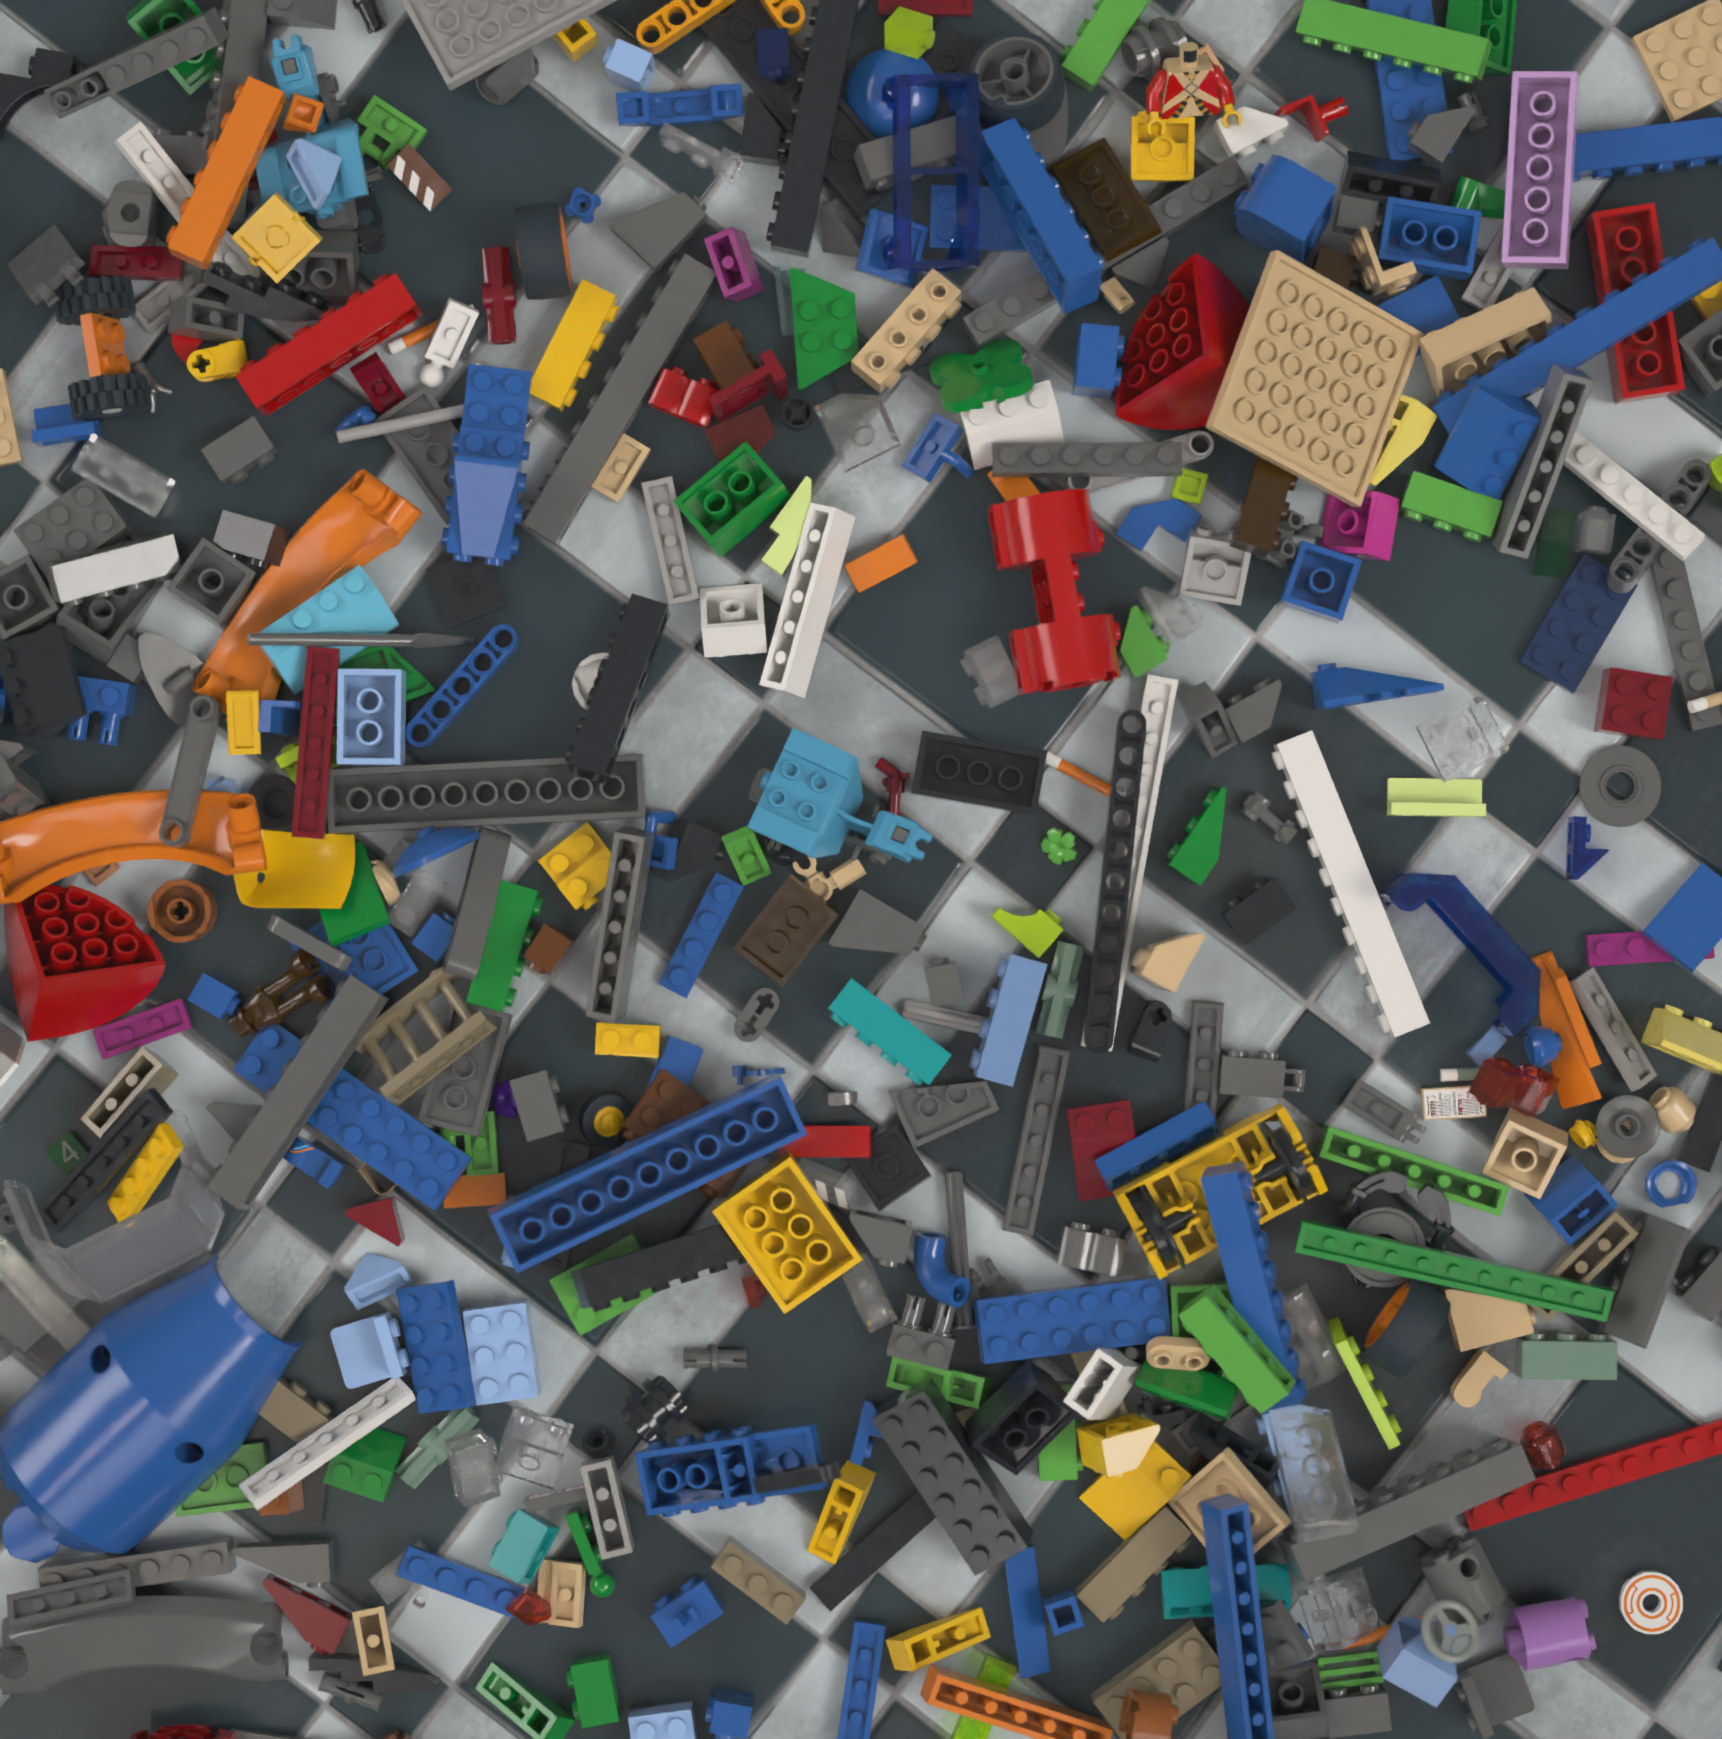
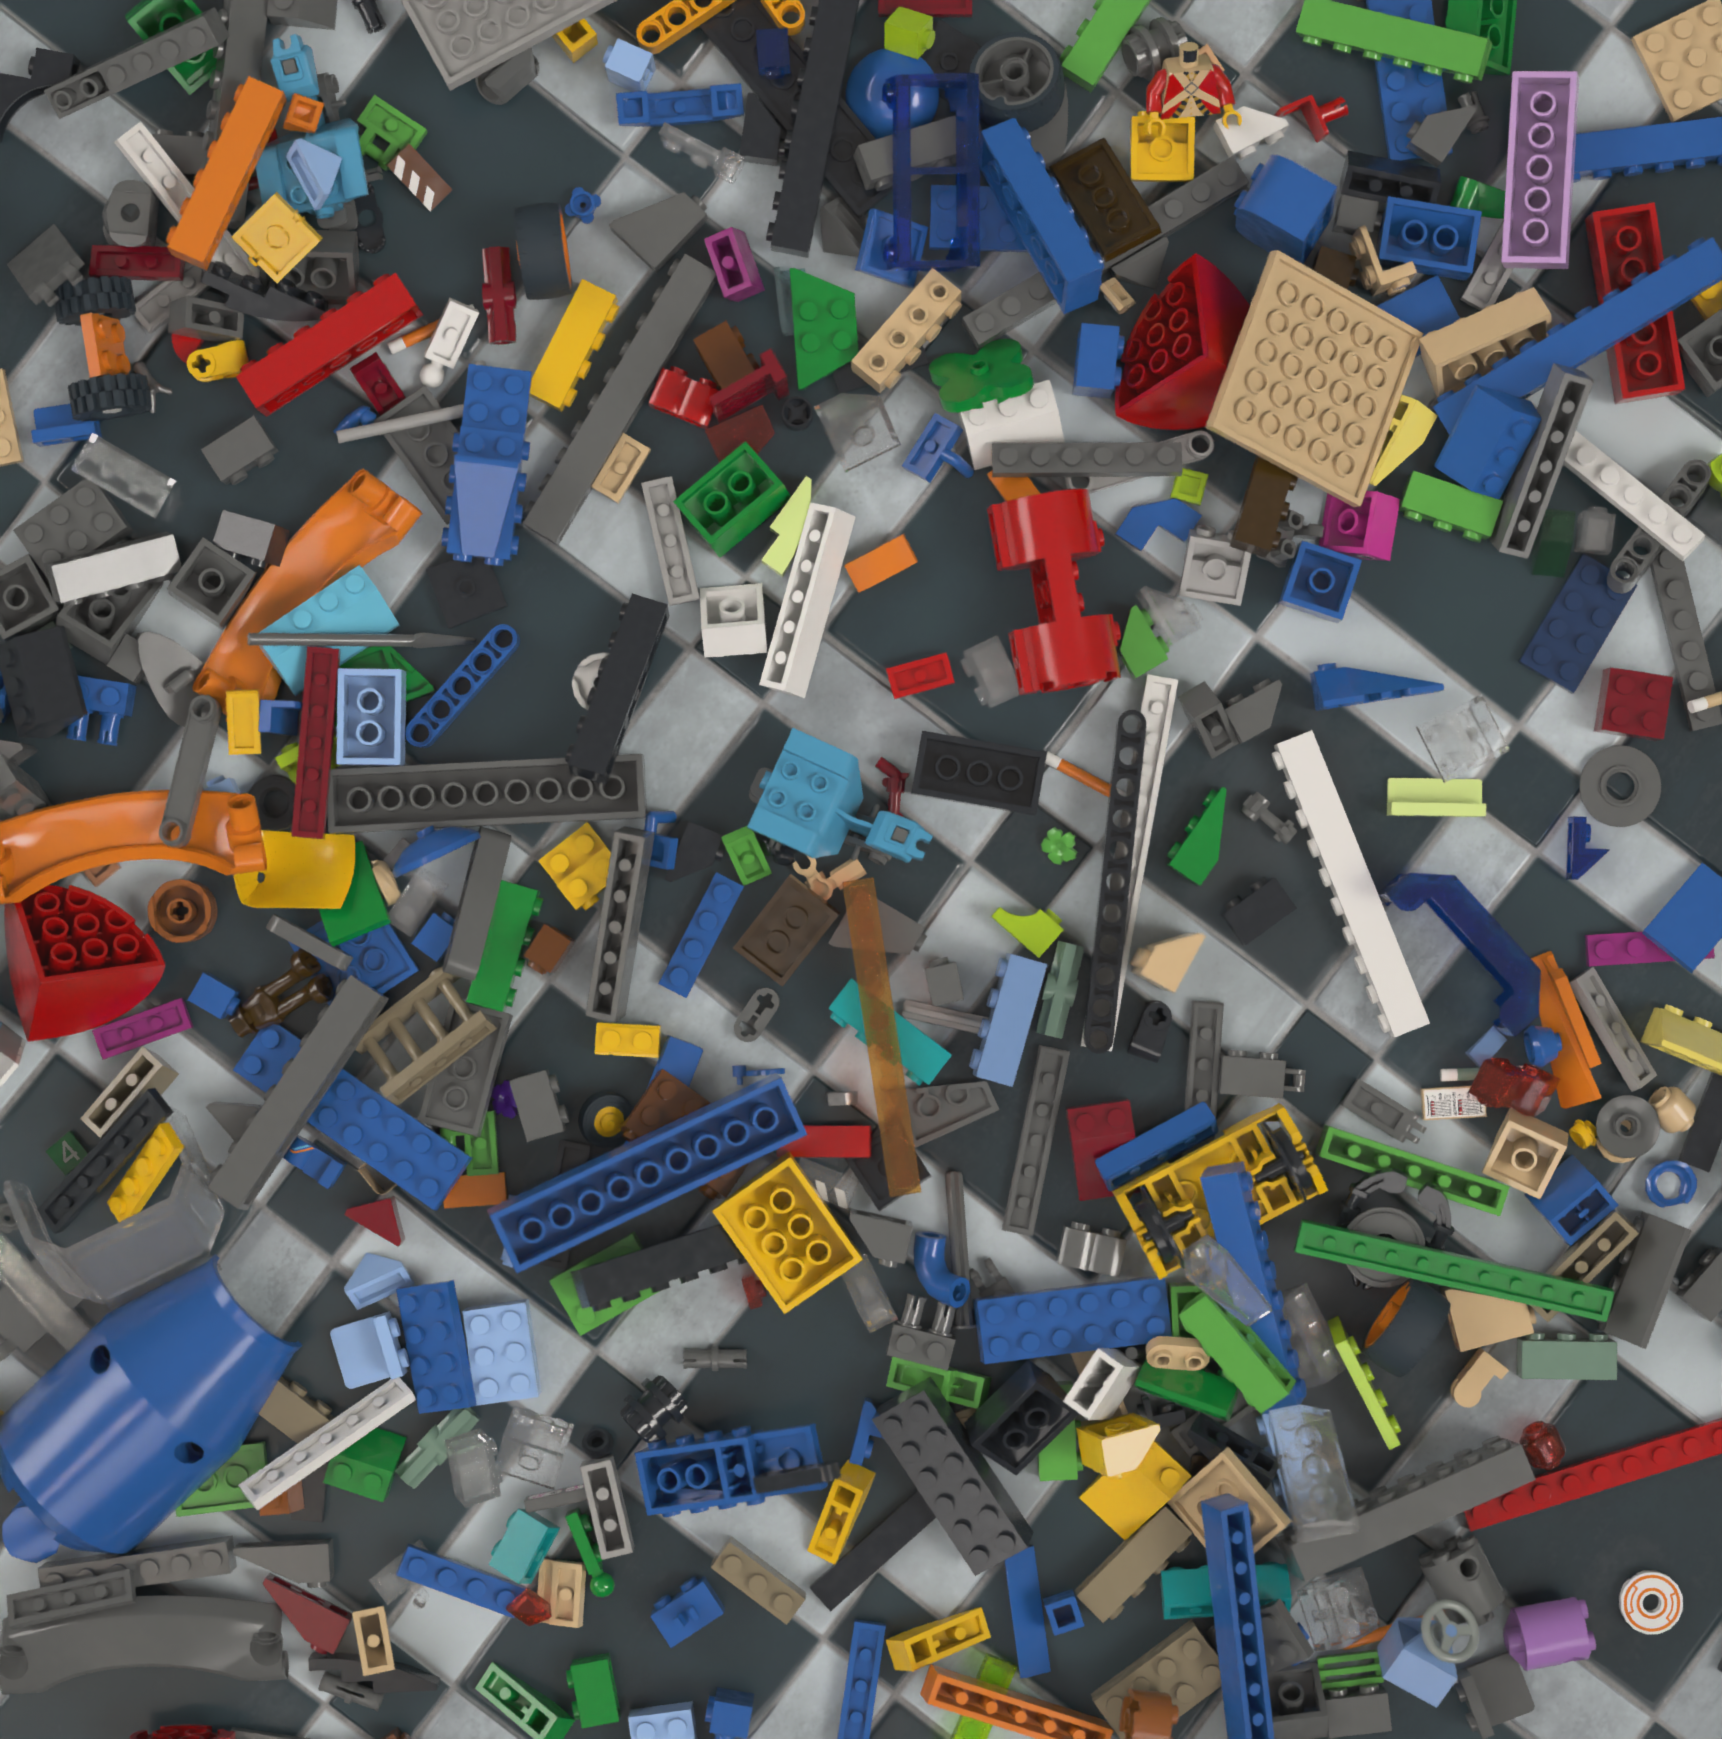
(881, 1037): none -> clear orange plate
(920, 675): none -> red plate
(1223, 1279): none -> clear slope

